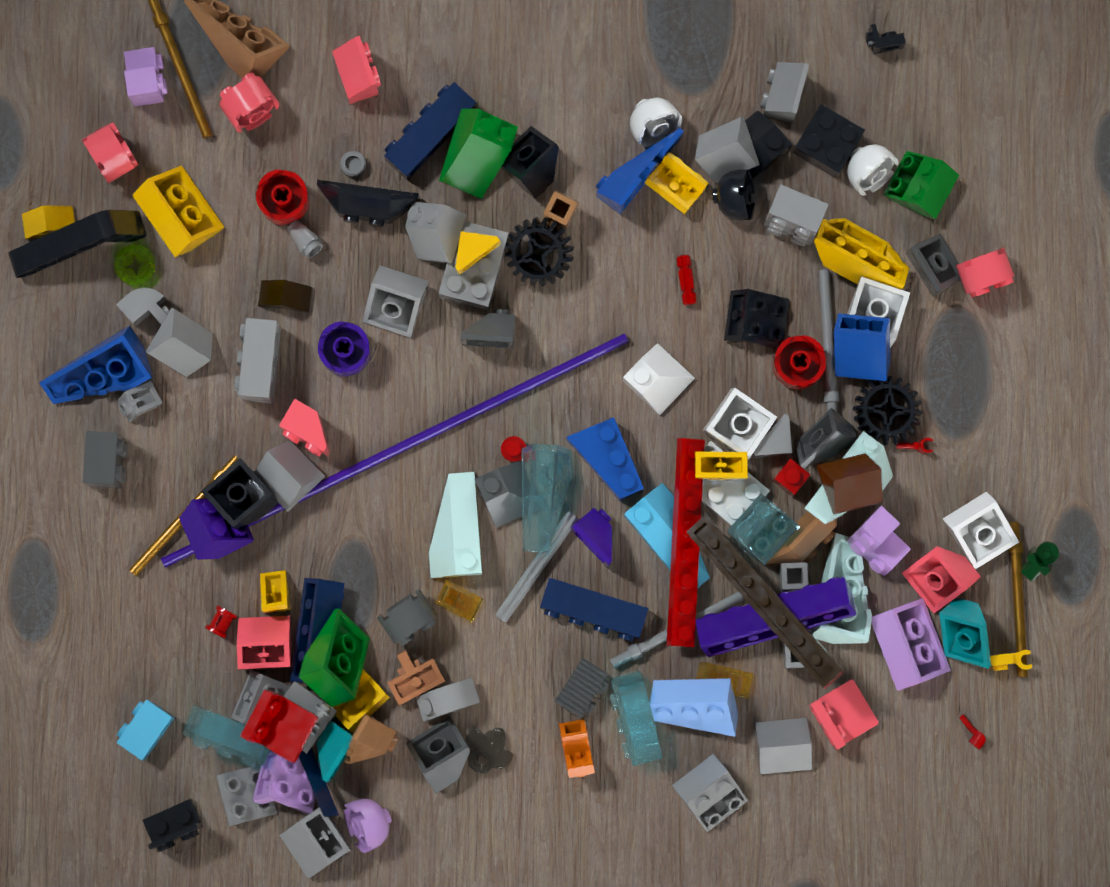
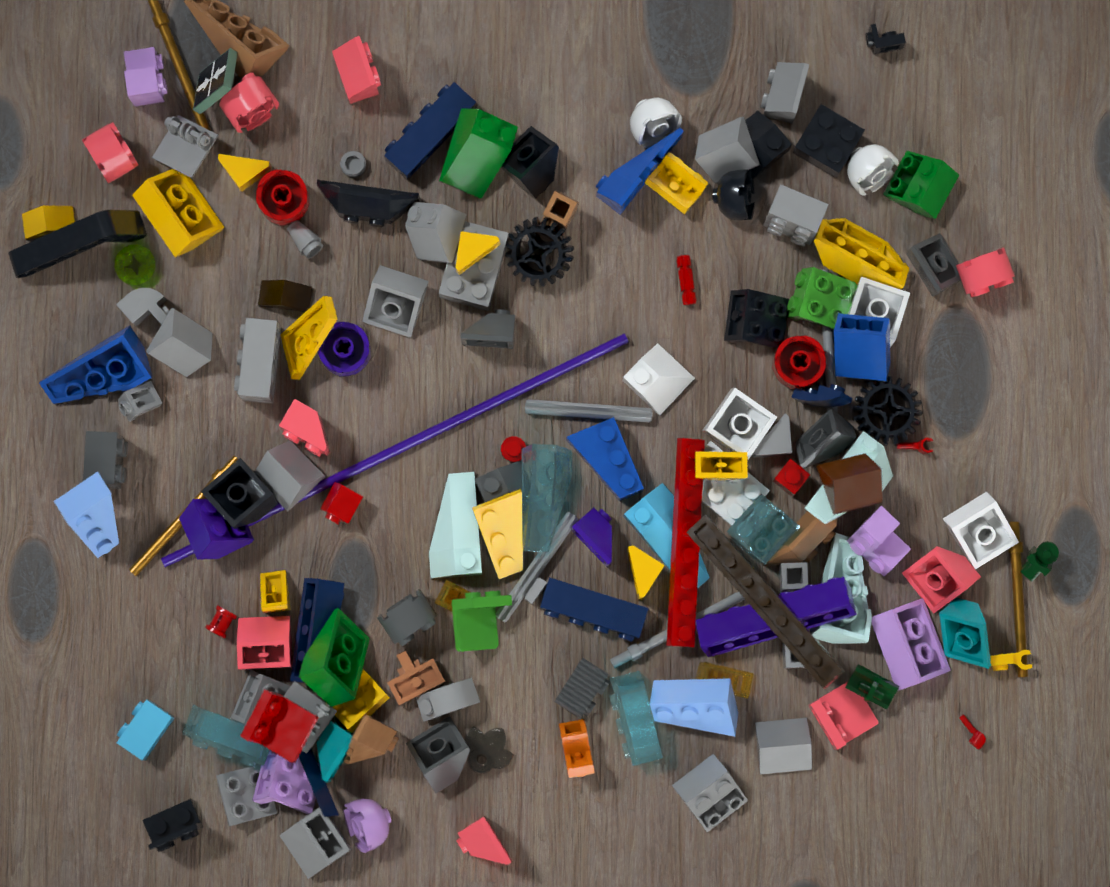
(91, 514): none -> light blue wedge
(184, 145): none -> light grey hinge
(215, 81): none -> tile
(244, 170): none -> yellow slope
(307, 335): none -> yellow wing
(341, 503): none -> red brick
(476, 620): none -> bright green bracket
(483, 842): none -> coral slope
(502, 532): none -> yellow wing
(535, 590): none -> light grey tile
(585, 410): none -> light grey axle
(644, 570): none -> yellow slope
(820, 297): none -> bright green bracket
(823, 397): none -> dark blue slope
(872, 686): none -> dark green hips

